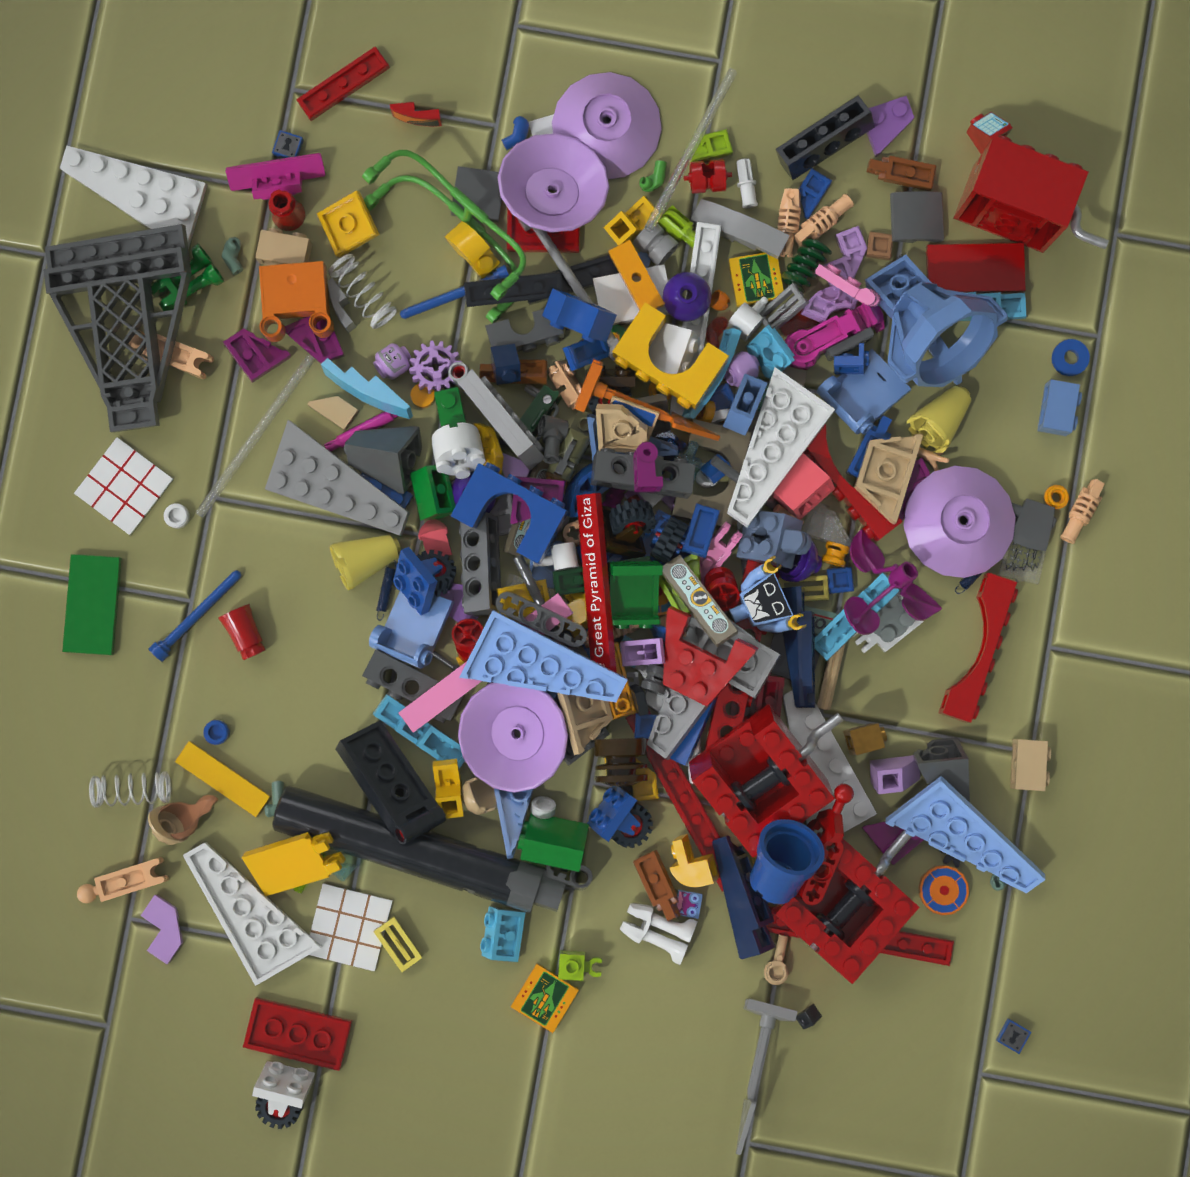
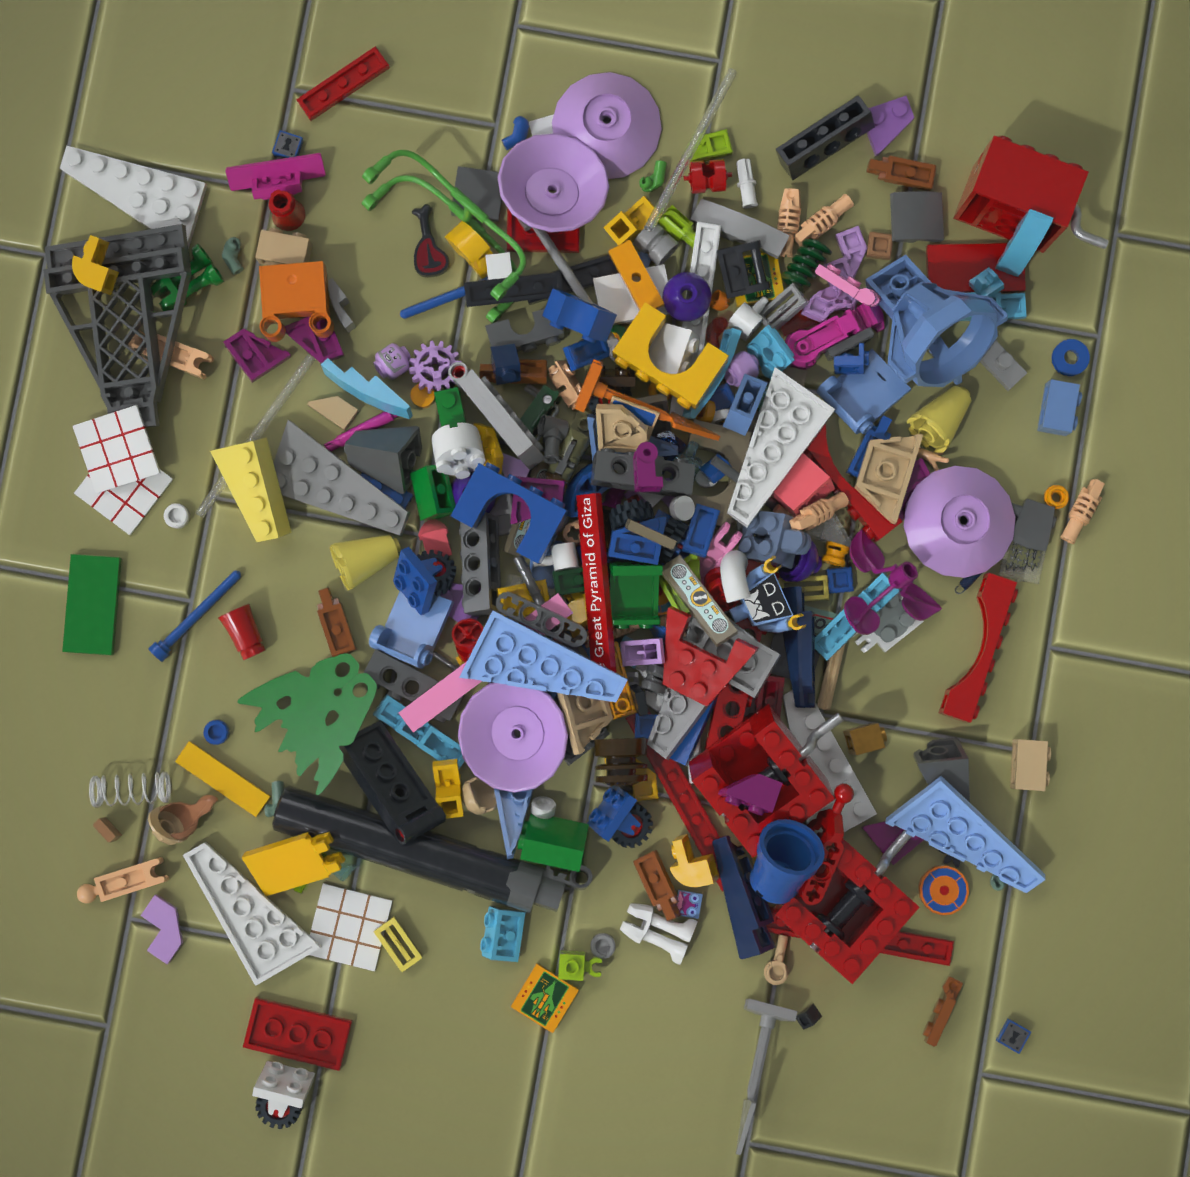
(90, 269): none -> yellow brick
(107, 830): none -> medium nougat tile
(116, 449): none -> white piece
(255, 487): none -> light yellow wedge
(310, 704): none -> green piece
(335, 624): none -> dark orange hinge
(346, 269): white piece -> none
(348, 224): yellow tile -> none
(384, 595): dark blue piece -> none
(407, 113): red slope -> none
(428, 258): none -> black piece
(498, 265): none -> white tile
(602, 945): none -> light grey tile
(633, 547): none -> blue wing
(650, 534): none -> dark tan tile
(682, 508): none -> white tile
(734, 576): none -> white cylinder
(735, 270): none -> black plate
(753, 791): none -> magenta slope
(812, 191): blue tile -> none
(818, 512): none -> light nougat hinge
(893, 774): lavender slope -> none
(943, 1010): none -> dark orange hinge
(985, 127): slope -> none
(986, 283): none -> medium azure tile
(1002, 366): none -> light grey tile
(1024, 242): none -> medium azure slope

